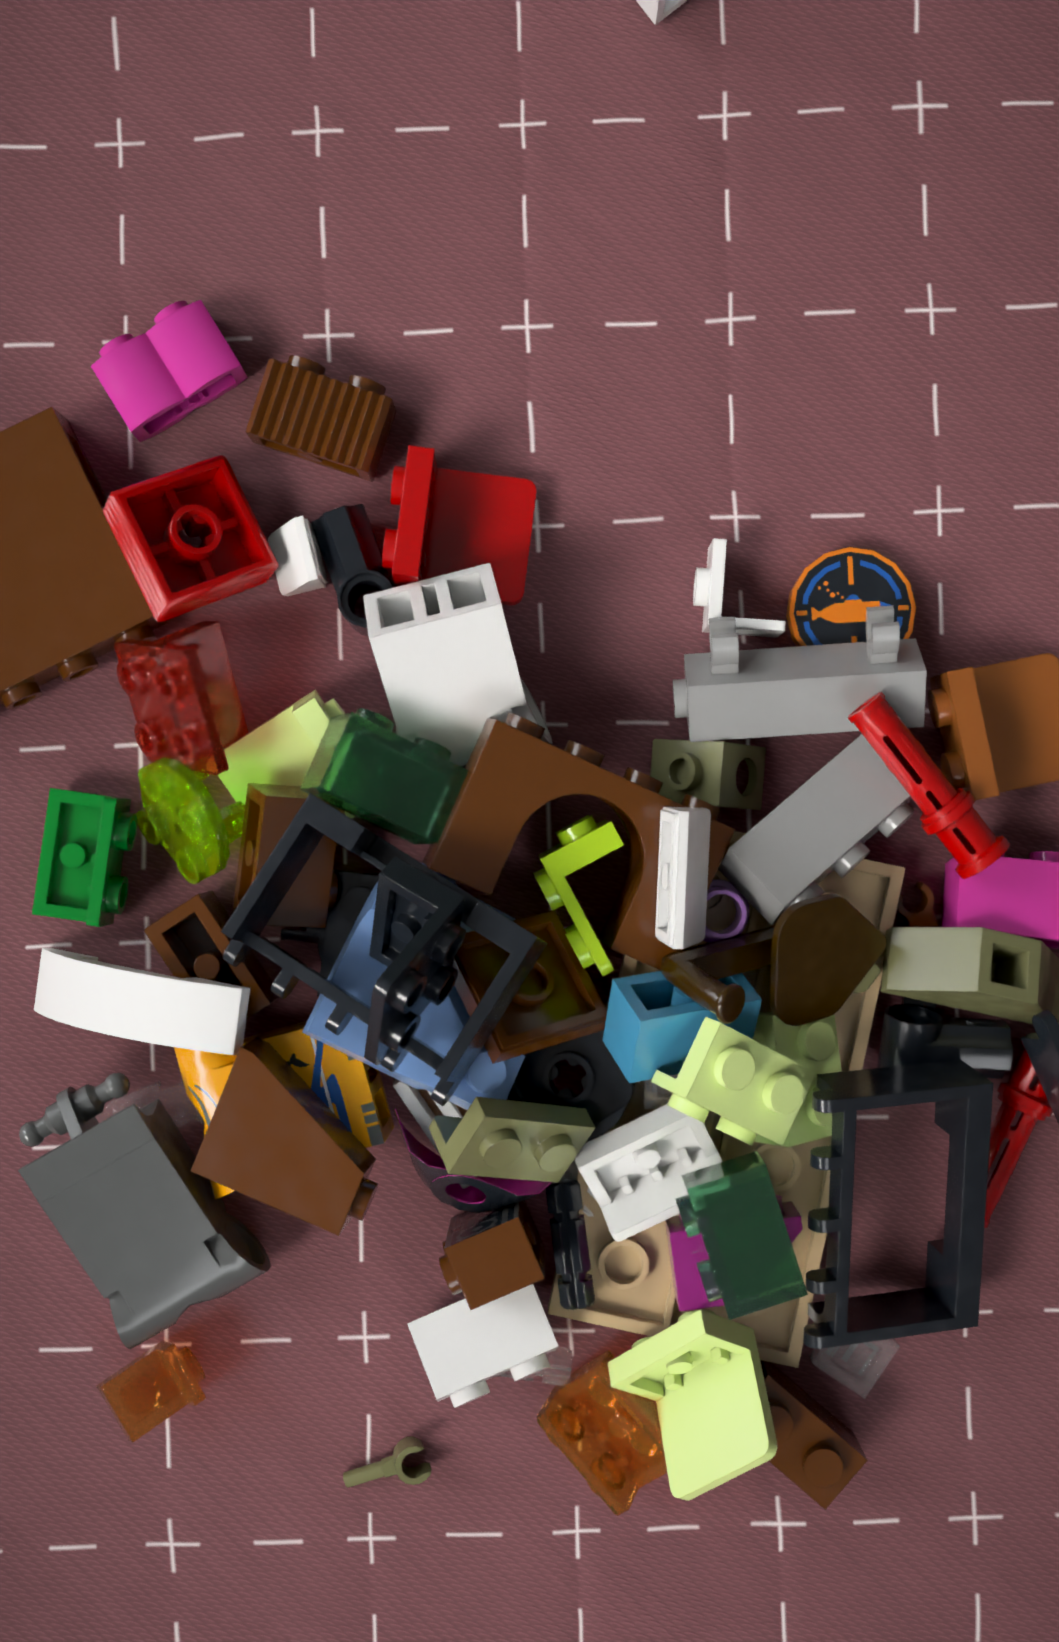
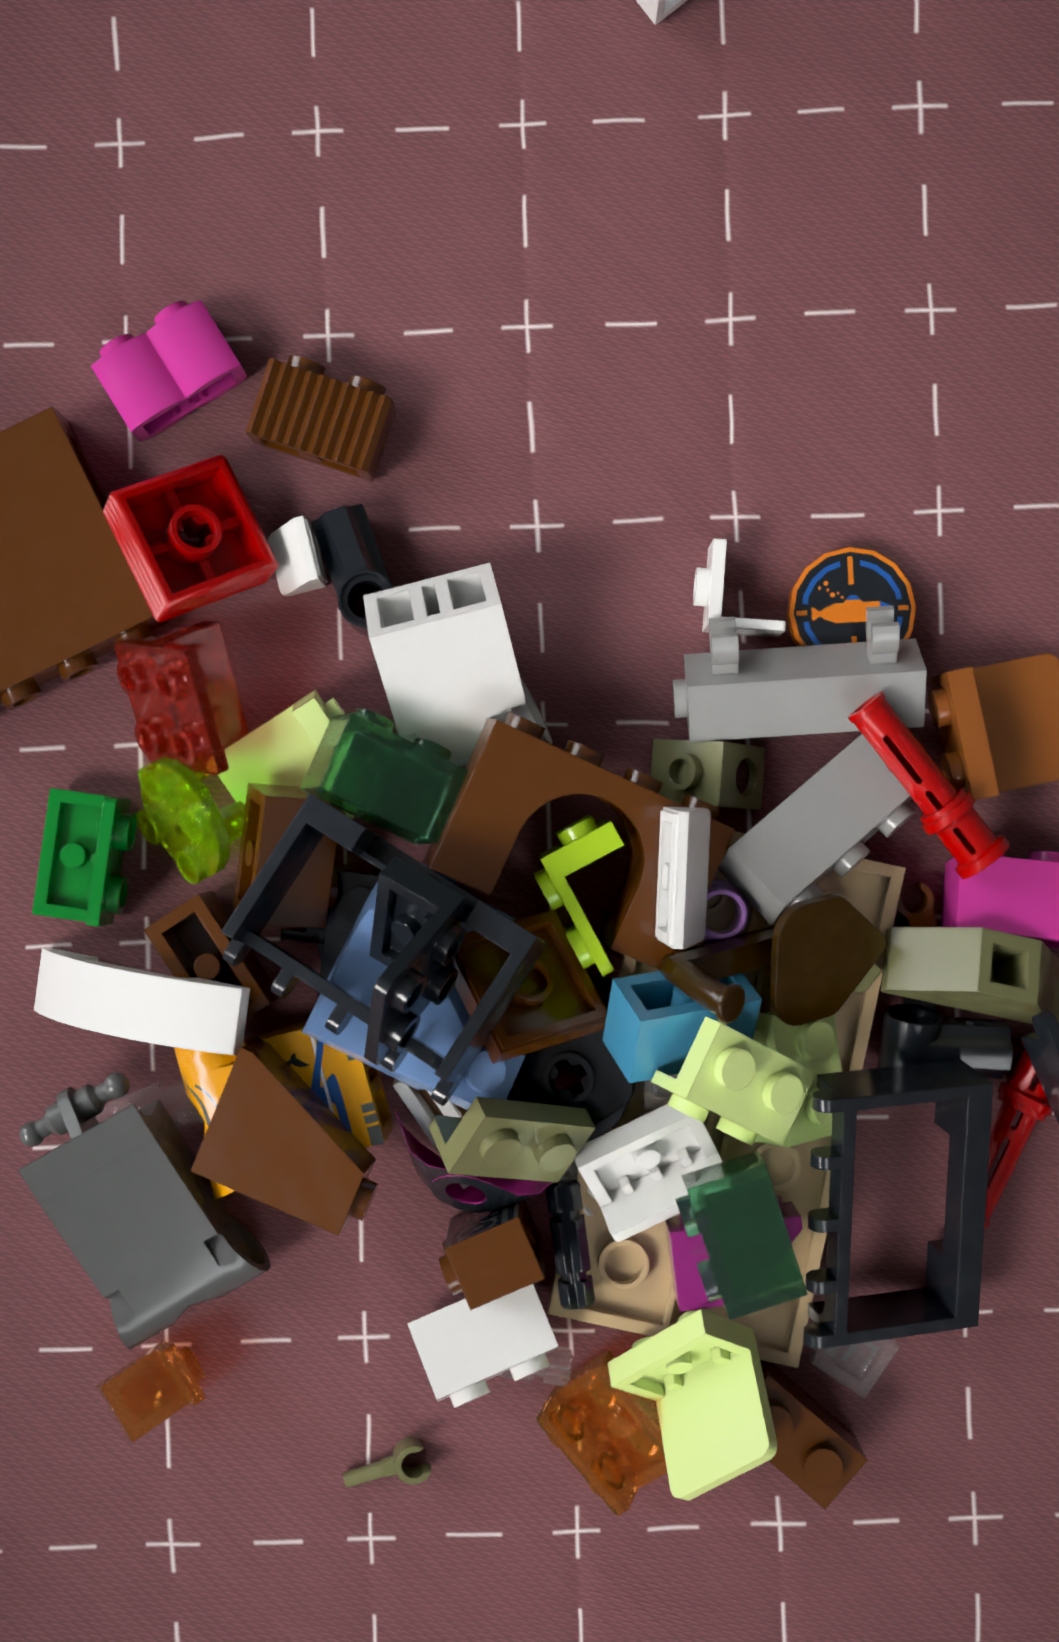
(459, 522): red bracket -> none

